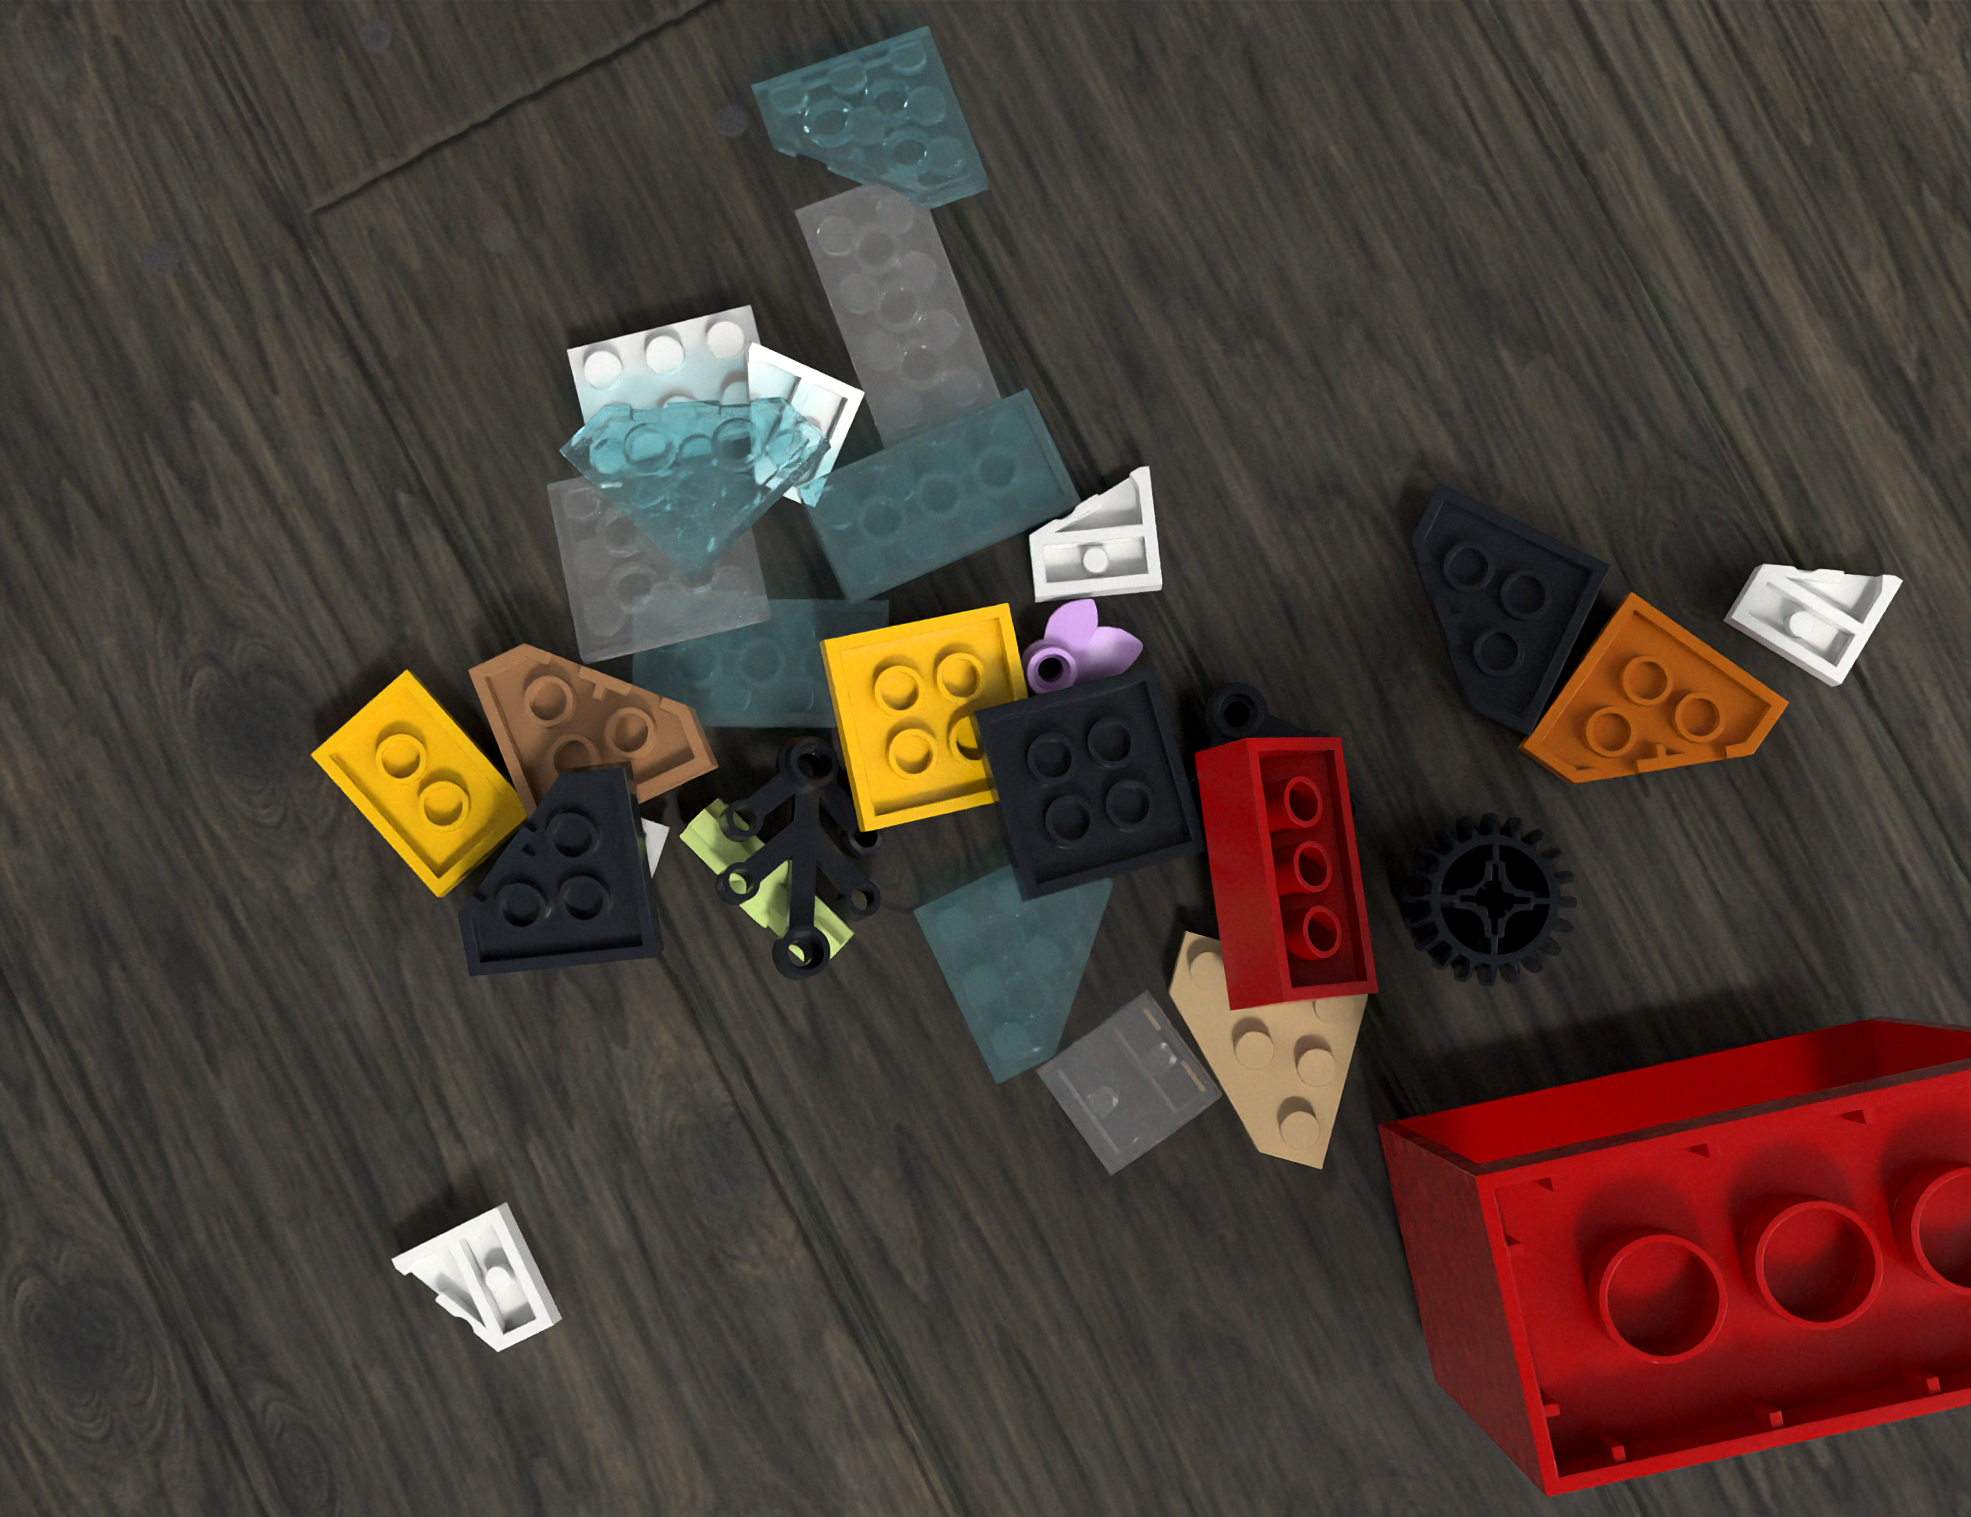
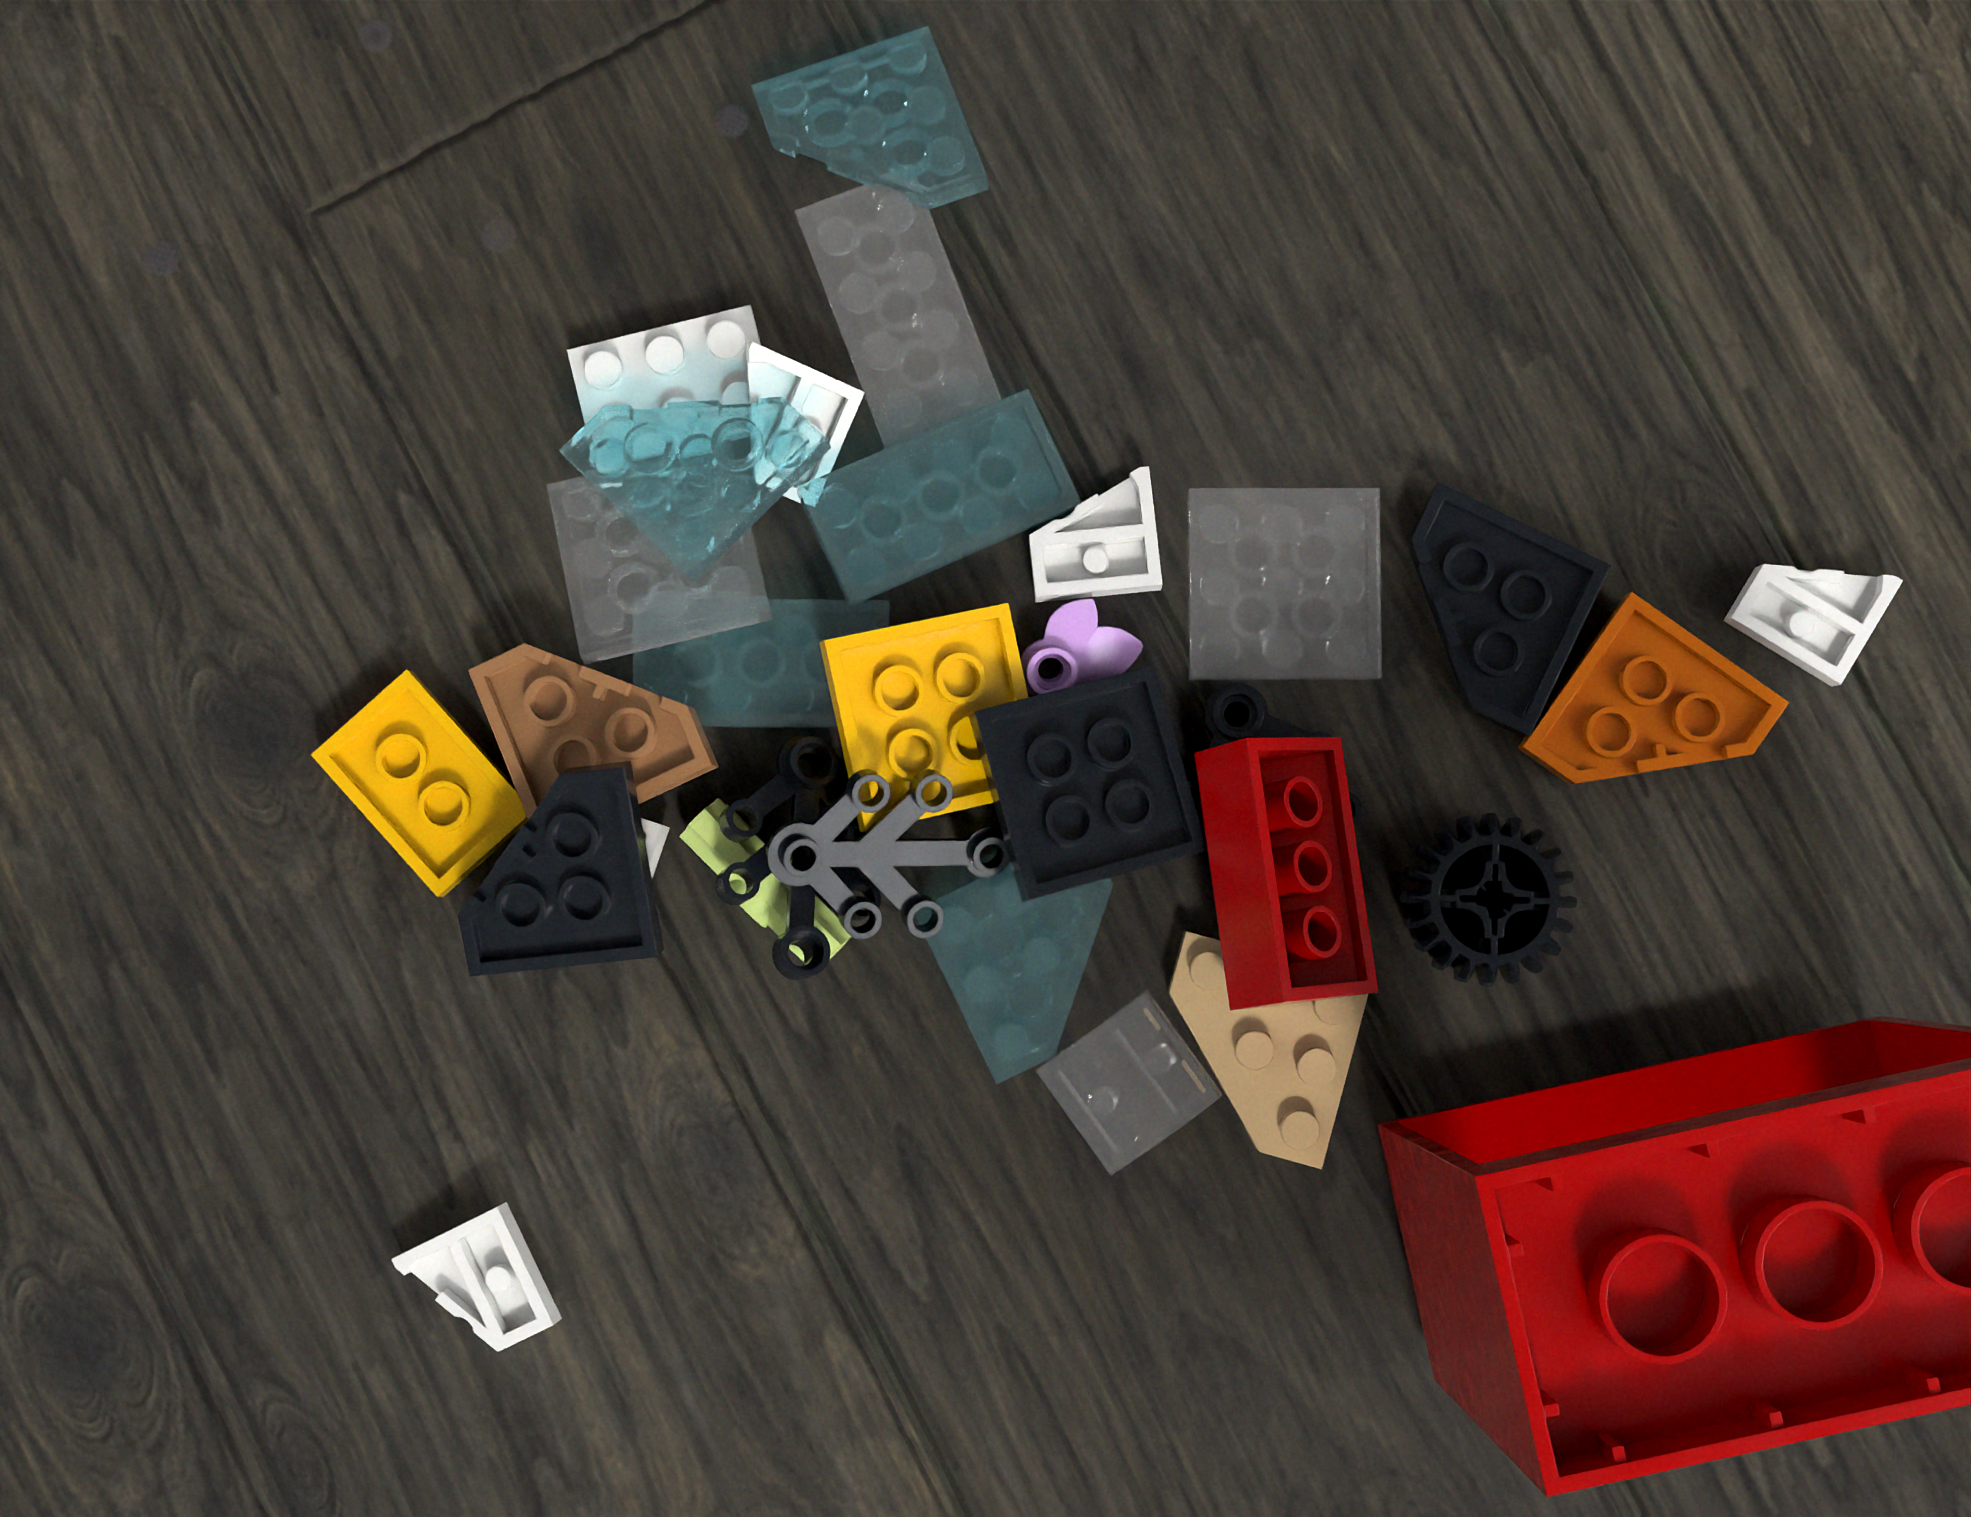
(880, 850): none -> plant
(1284, 584): none -> clear plate

